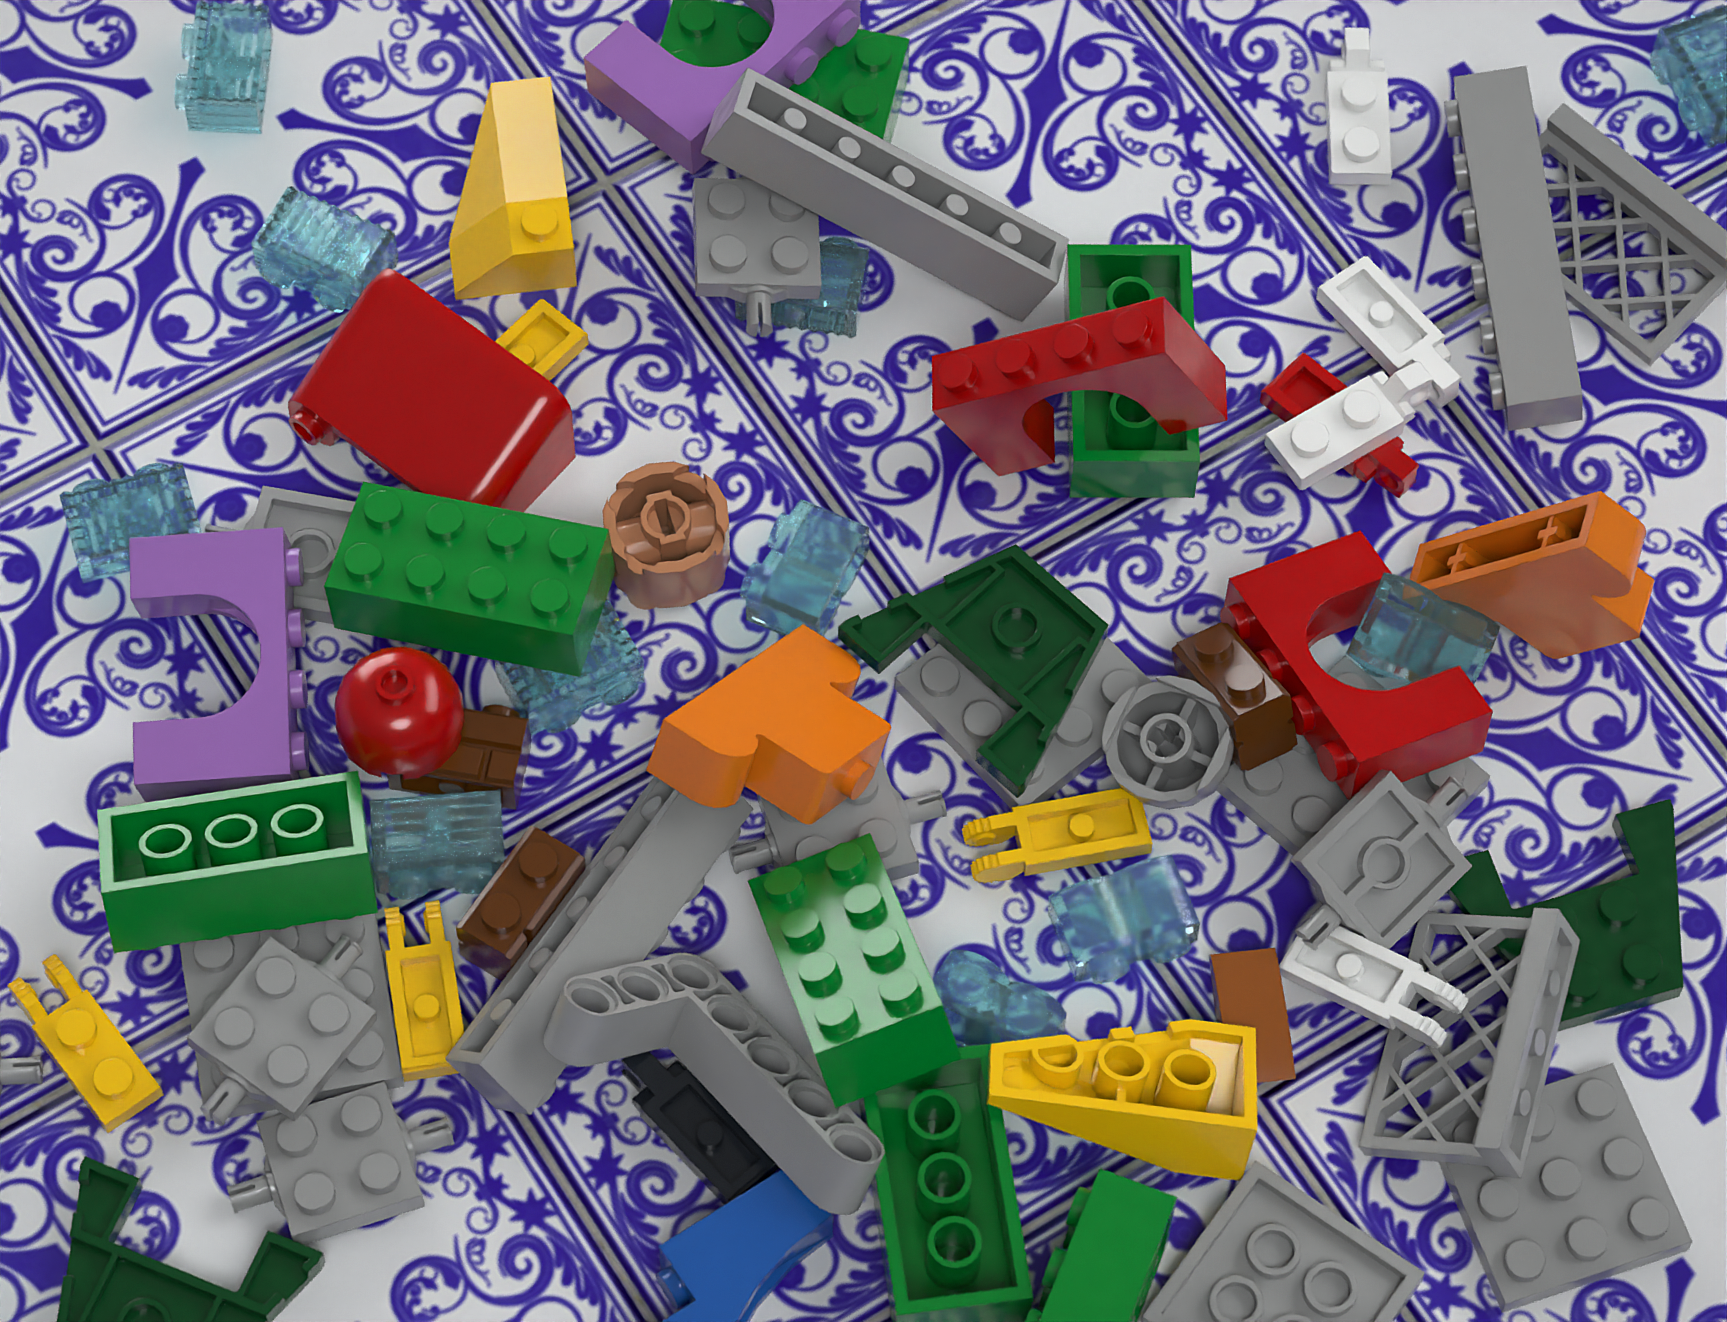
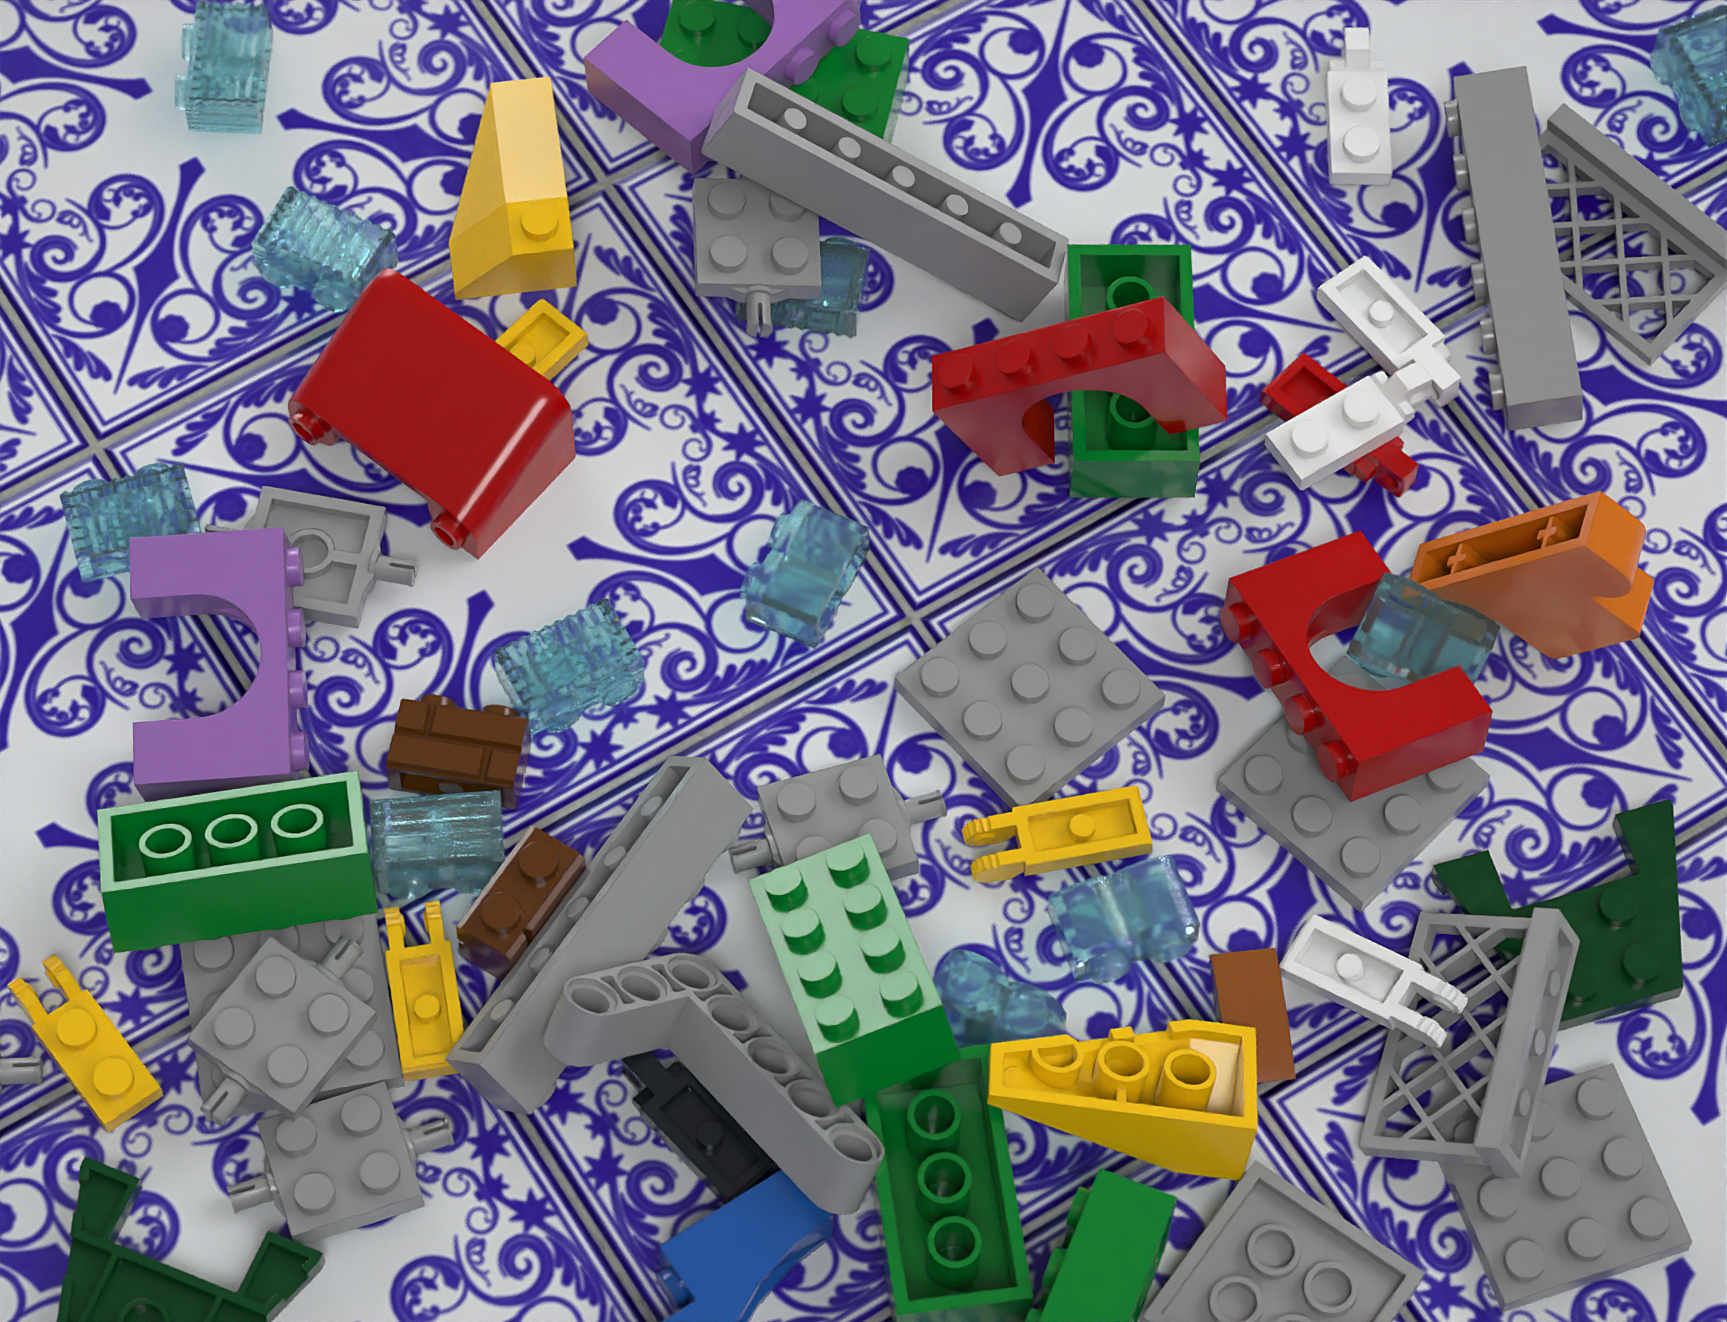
(399, 713): red cylinder -> none
(470, 578): green brick -> none
(667, 535): nougat brick -> none
(778, 729): orange brick -> none
(1012, 632): dark green wing -> none
(1168, 743): light grey cylinder -> none
(1249, 697): reddish brown brick -> none
(1381, 861): light grey plate -> none

